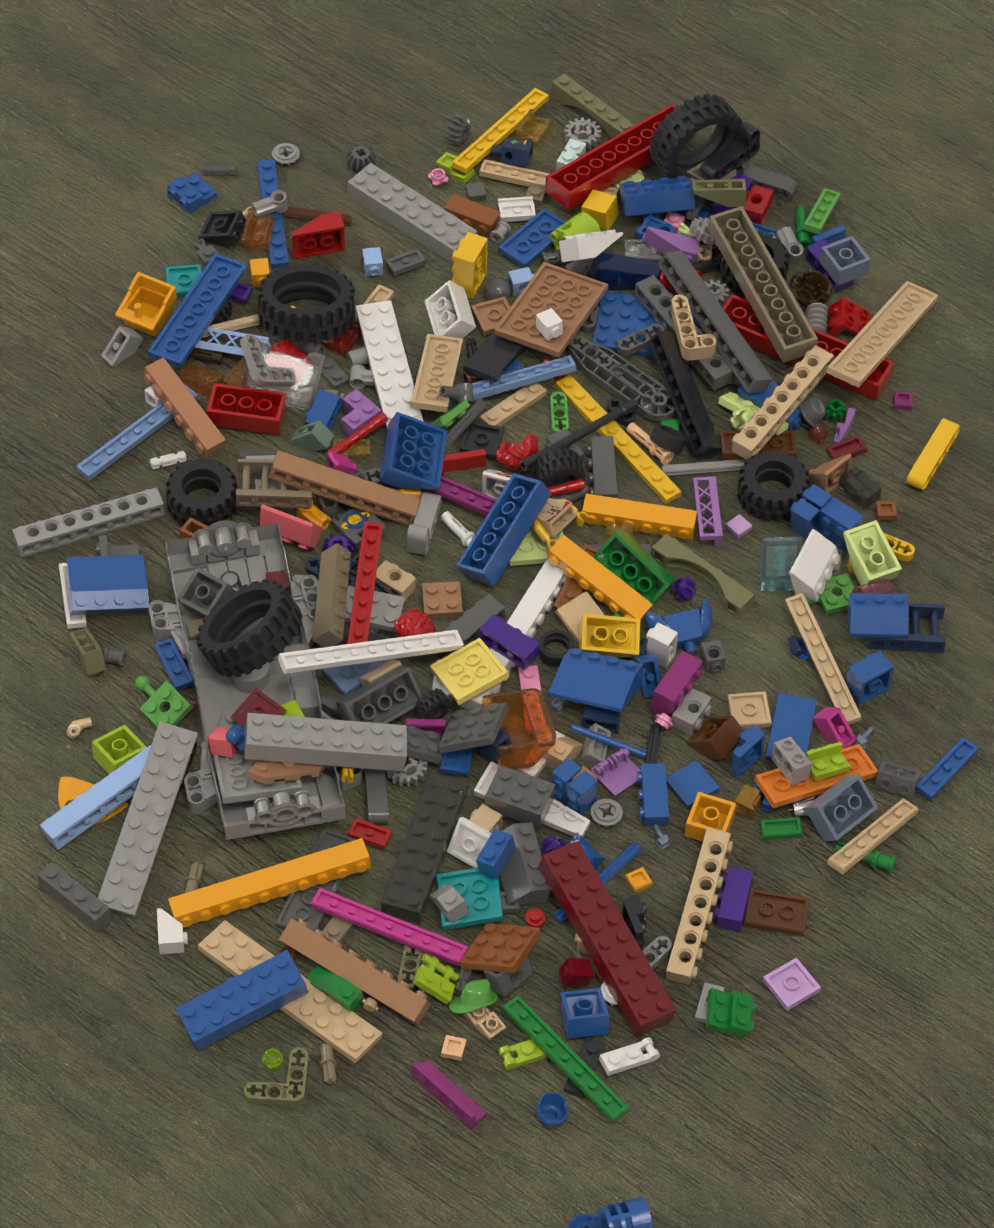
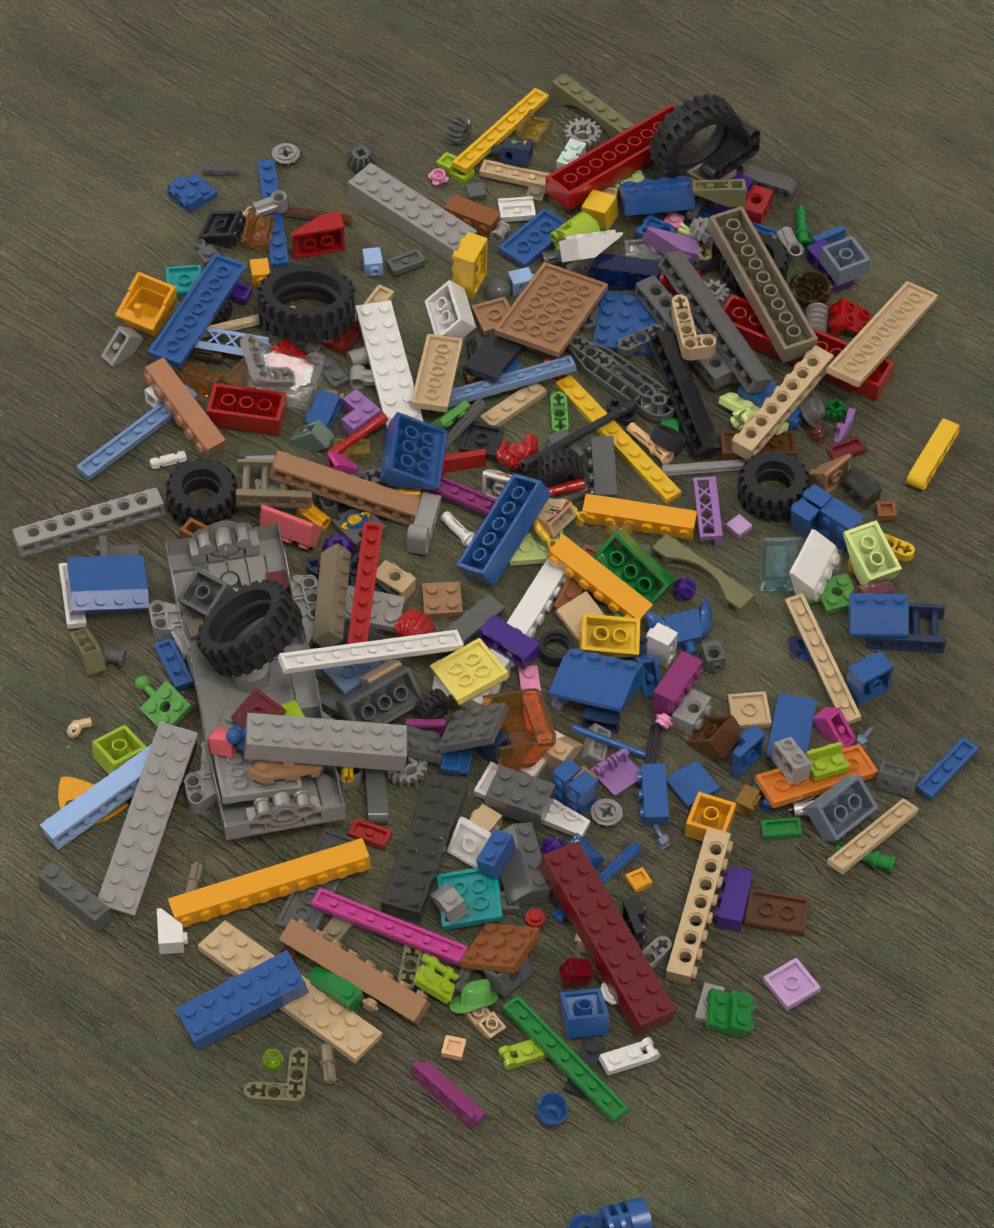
(460, 392): dark grey pin -> none
(549, 324): white brick -> none
(821, 211): bright green plate -> none
(903, 400): magenta tile -> none

